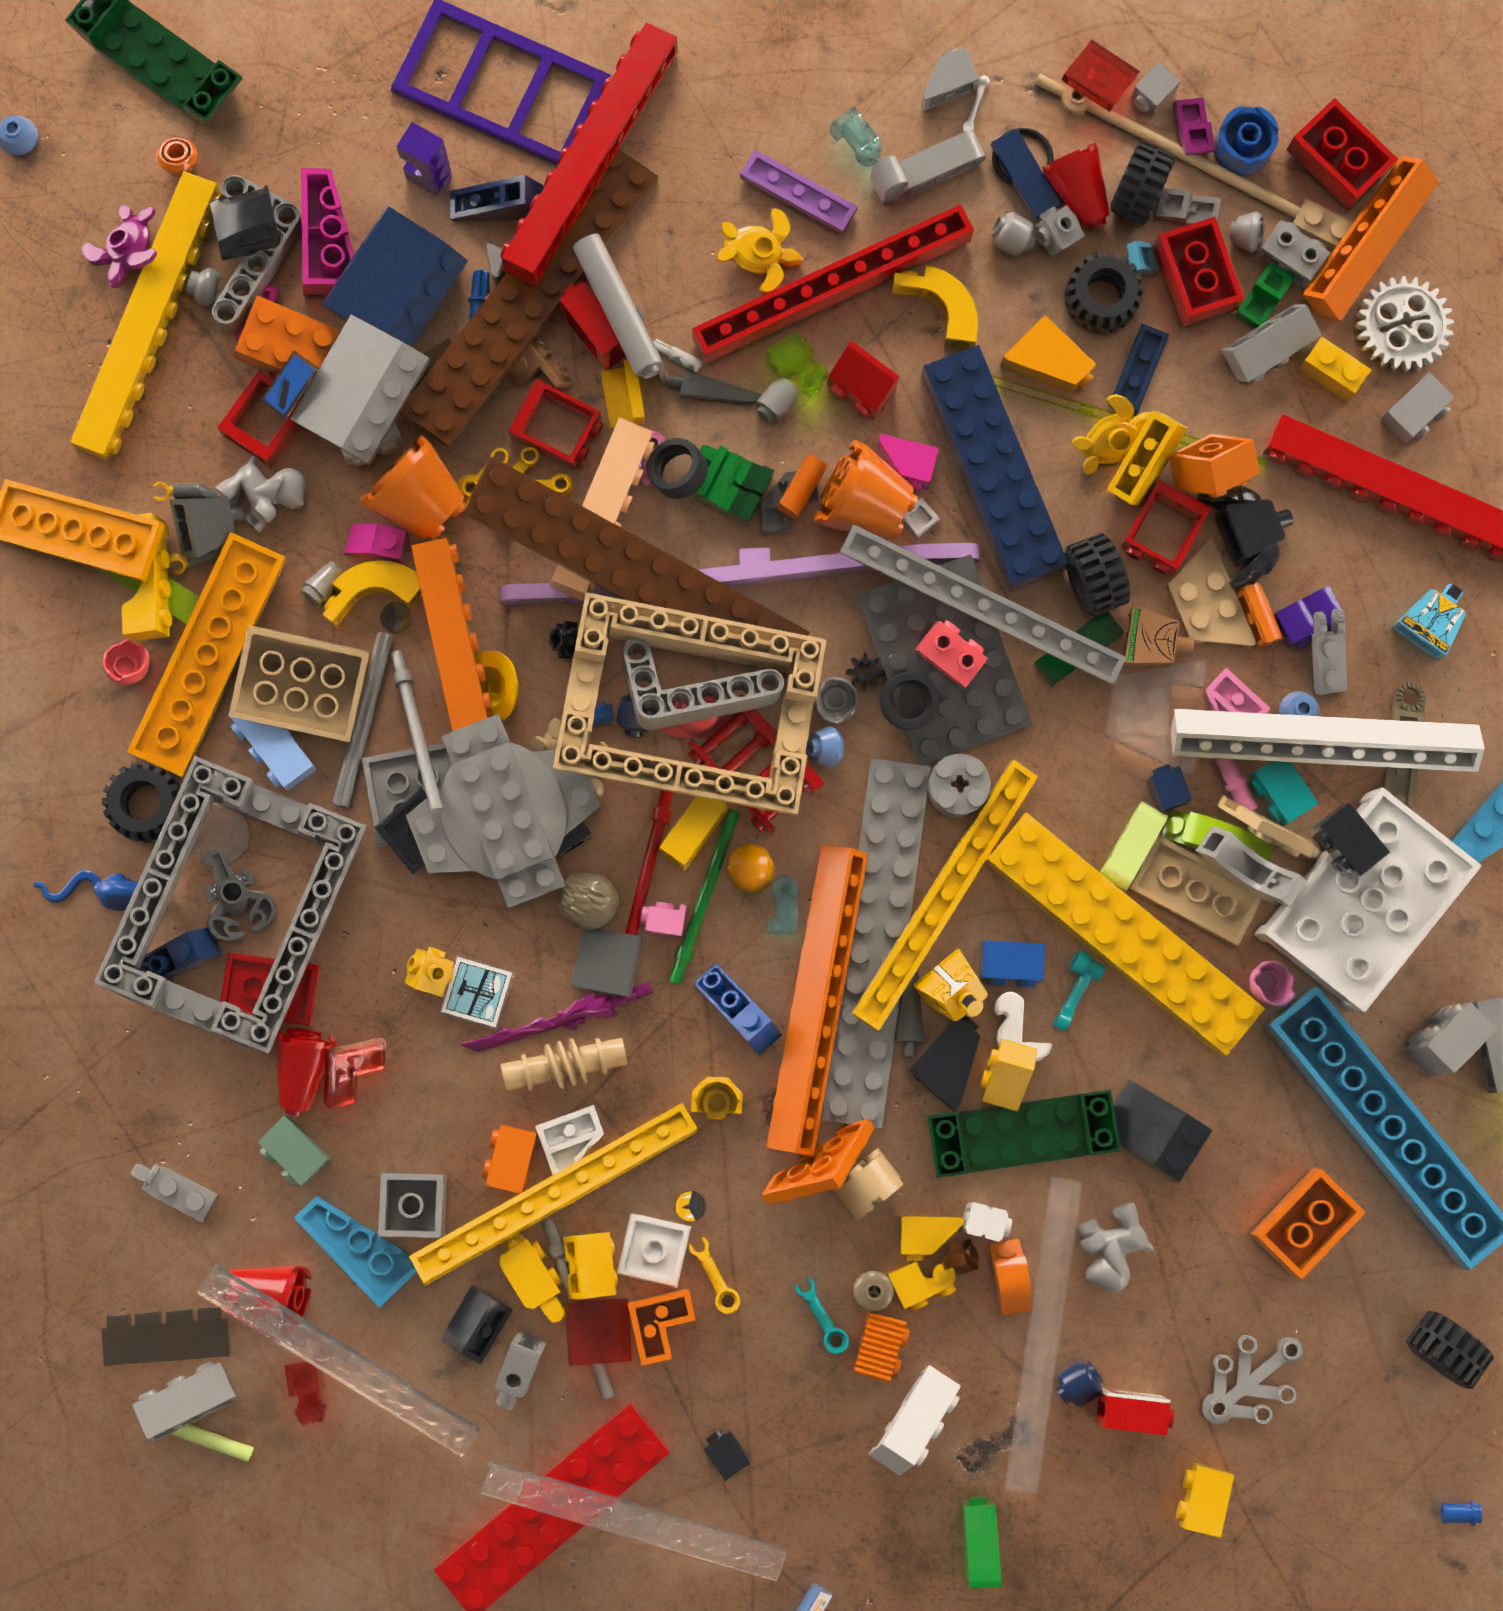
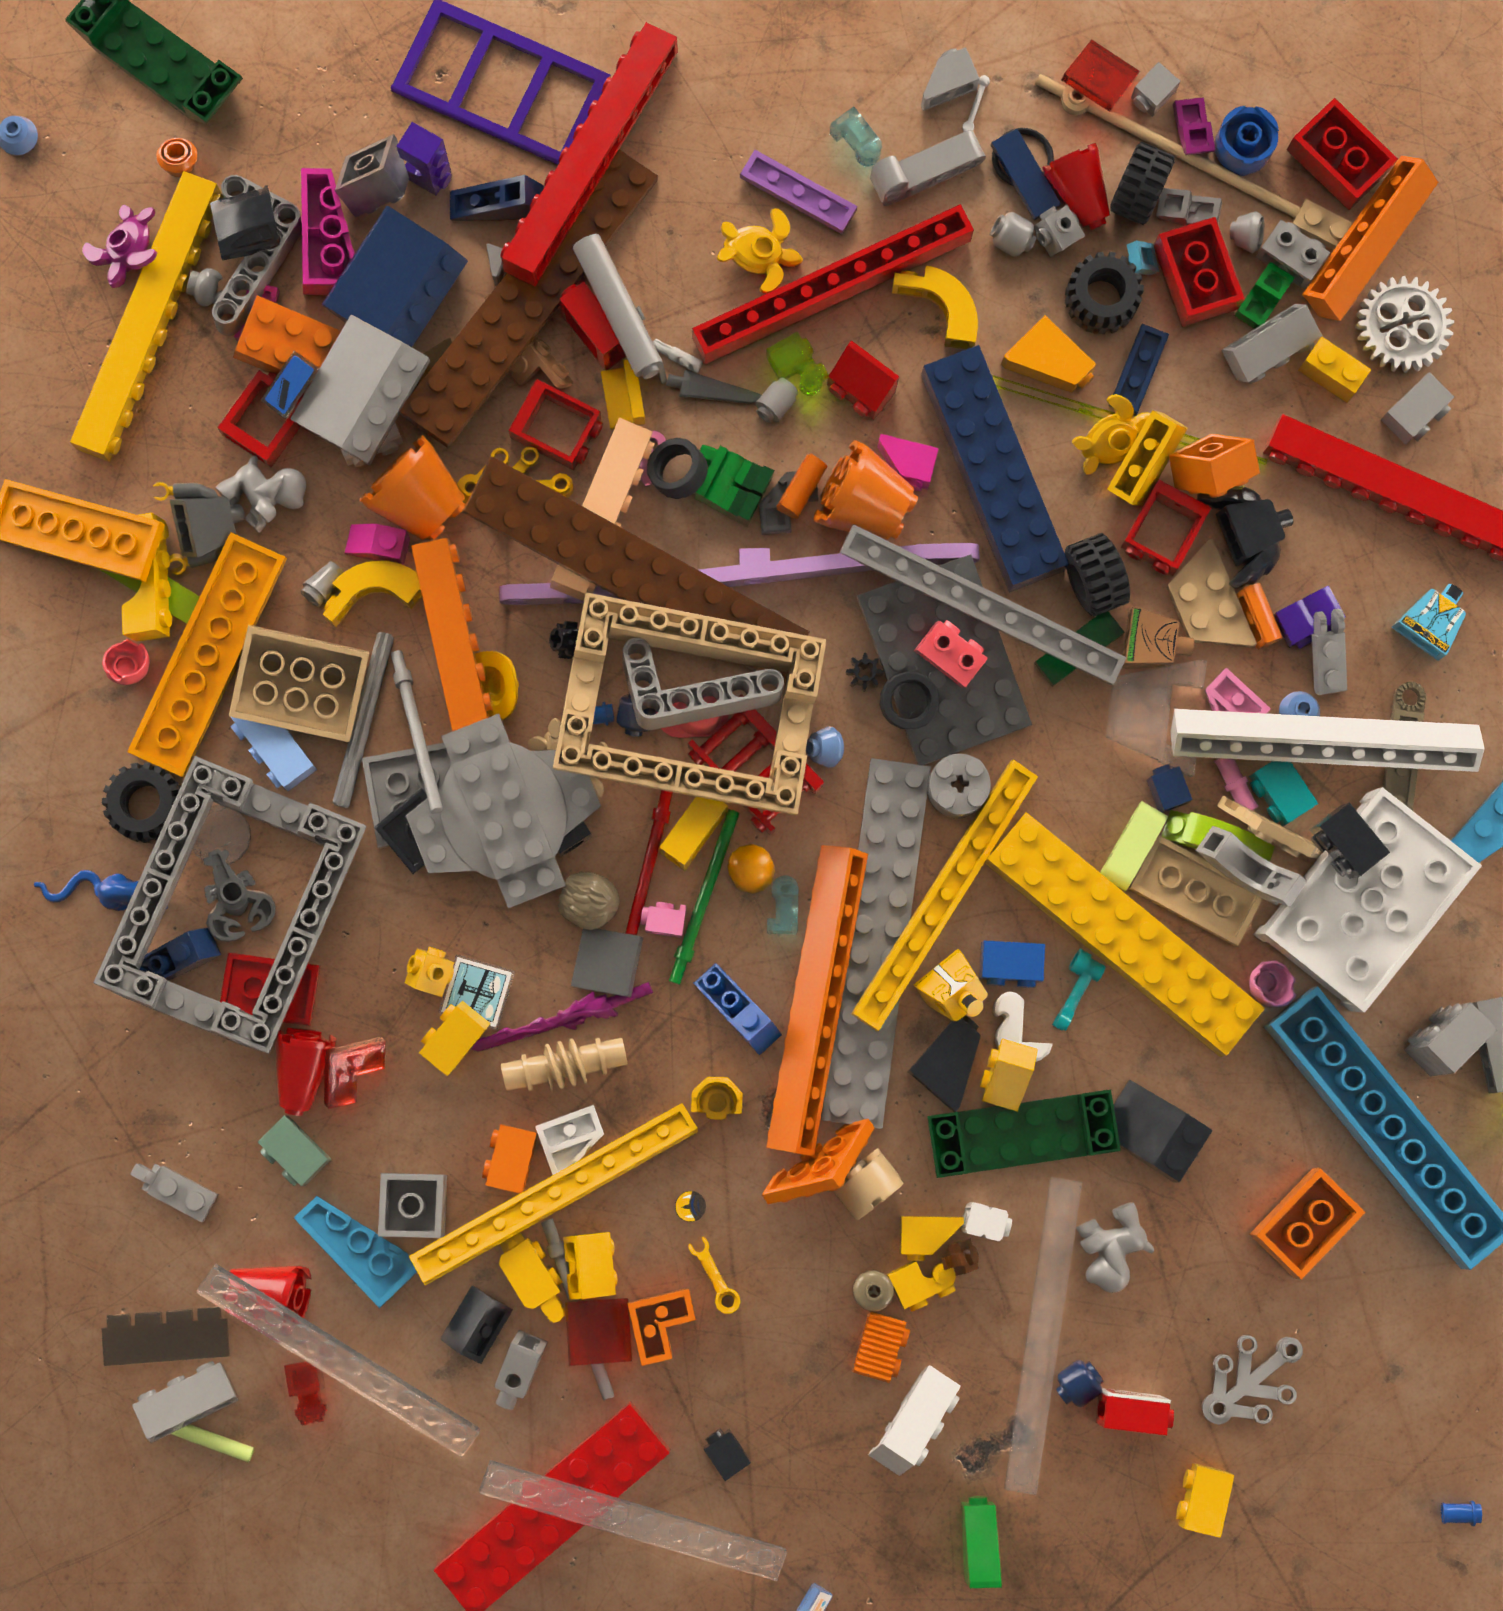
(372, 177): none -> flat silver slope
(395, 617): clear smoke tile -> none
(454, 1038): none -> yellow brick
(479, 290): blue axle -> none
(653, 1250): white tile -> none
(823, 1319): teal brick -> none
(836, 700): light grey hair -> none
(910, 1019): dark grey bar -> none
(920, 519): white tile -> none
(1011, 1277): orange brick -> none
(1450, 1349): black tyre -> none

